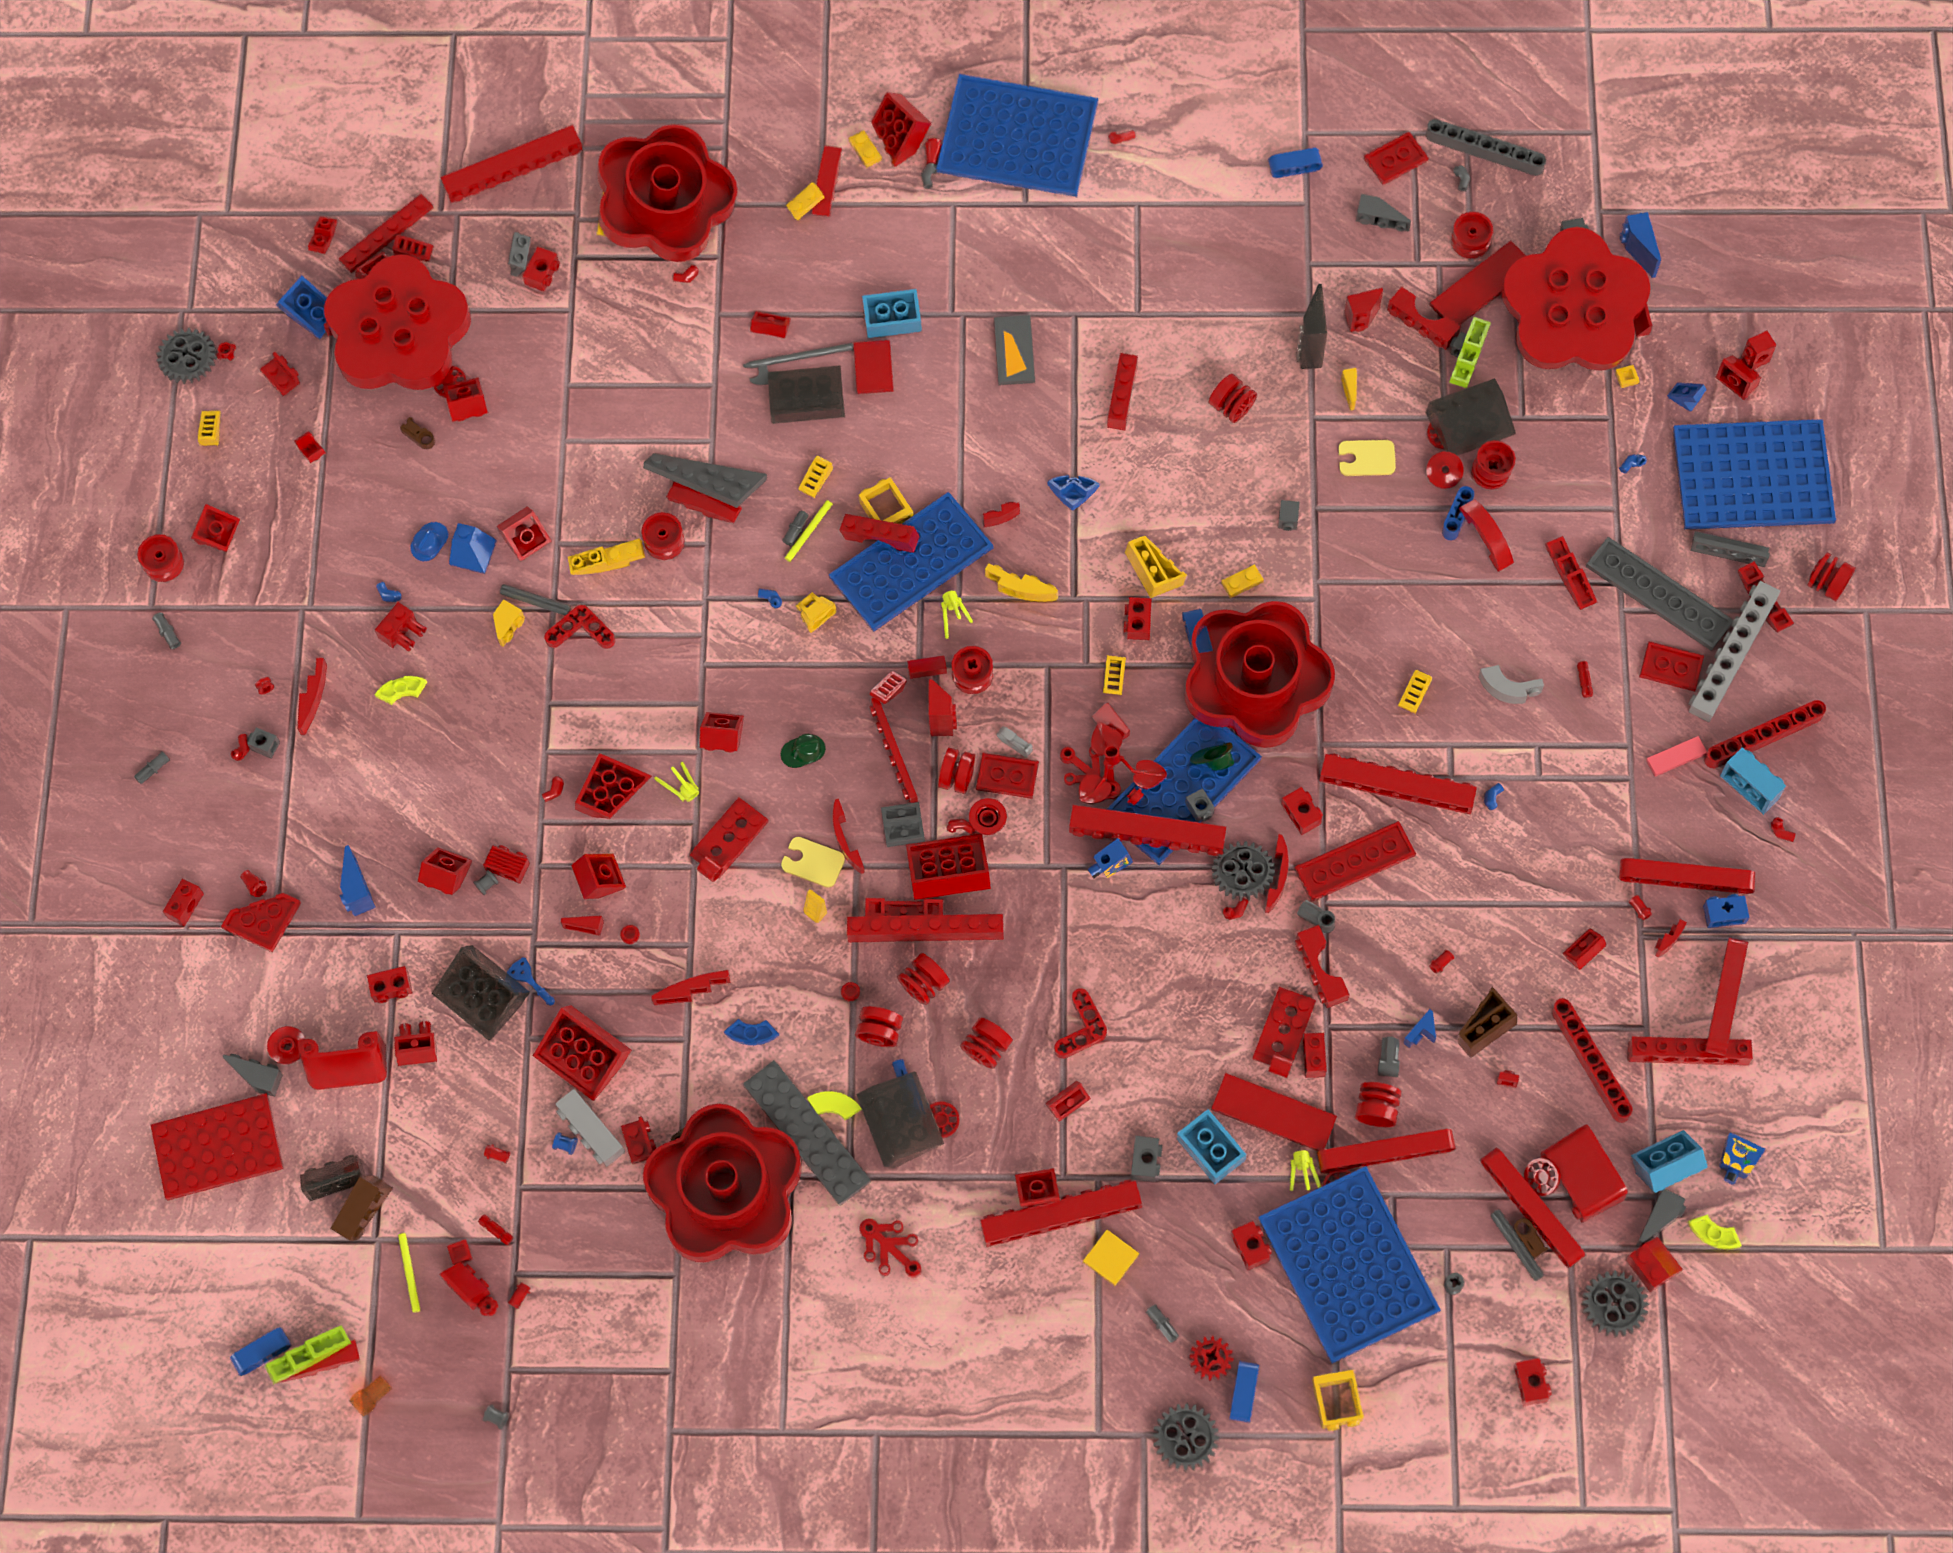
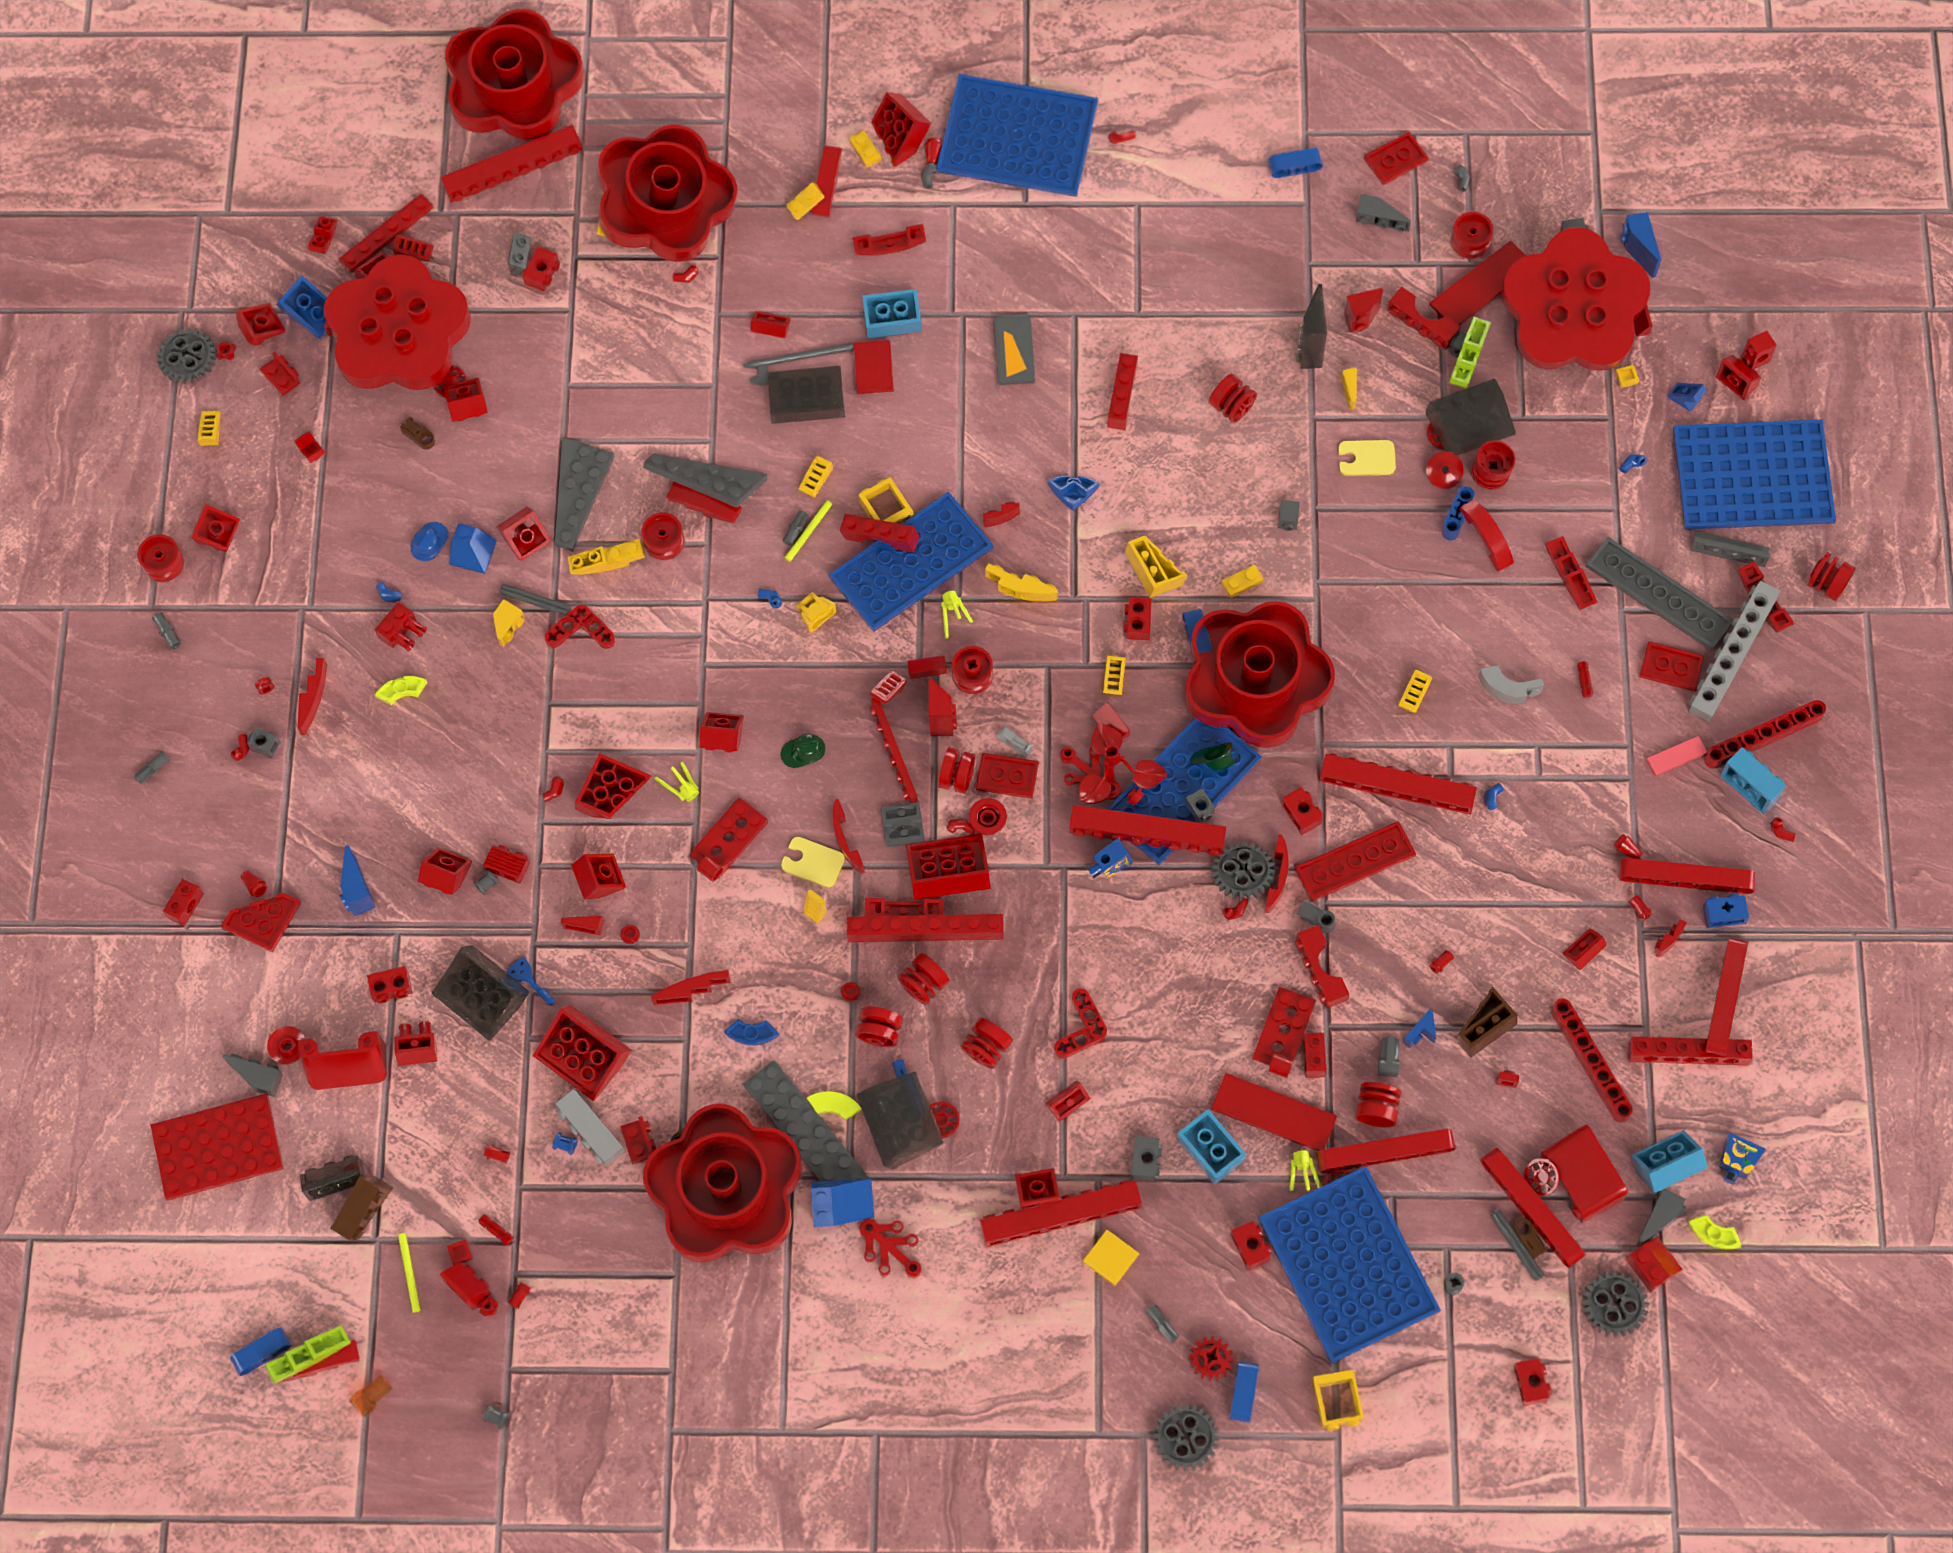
(259, 323): none -> red slope
(512, 75): none -> red plant
(580, 480): none -> dark grey wing
(841, 1201): none -> blue slope
(889, 243): none -> red slope
(1491, 153): dark grey beam -> none
(1627, 847): none -> red cone

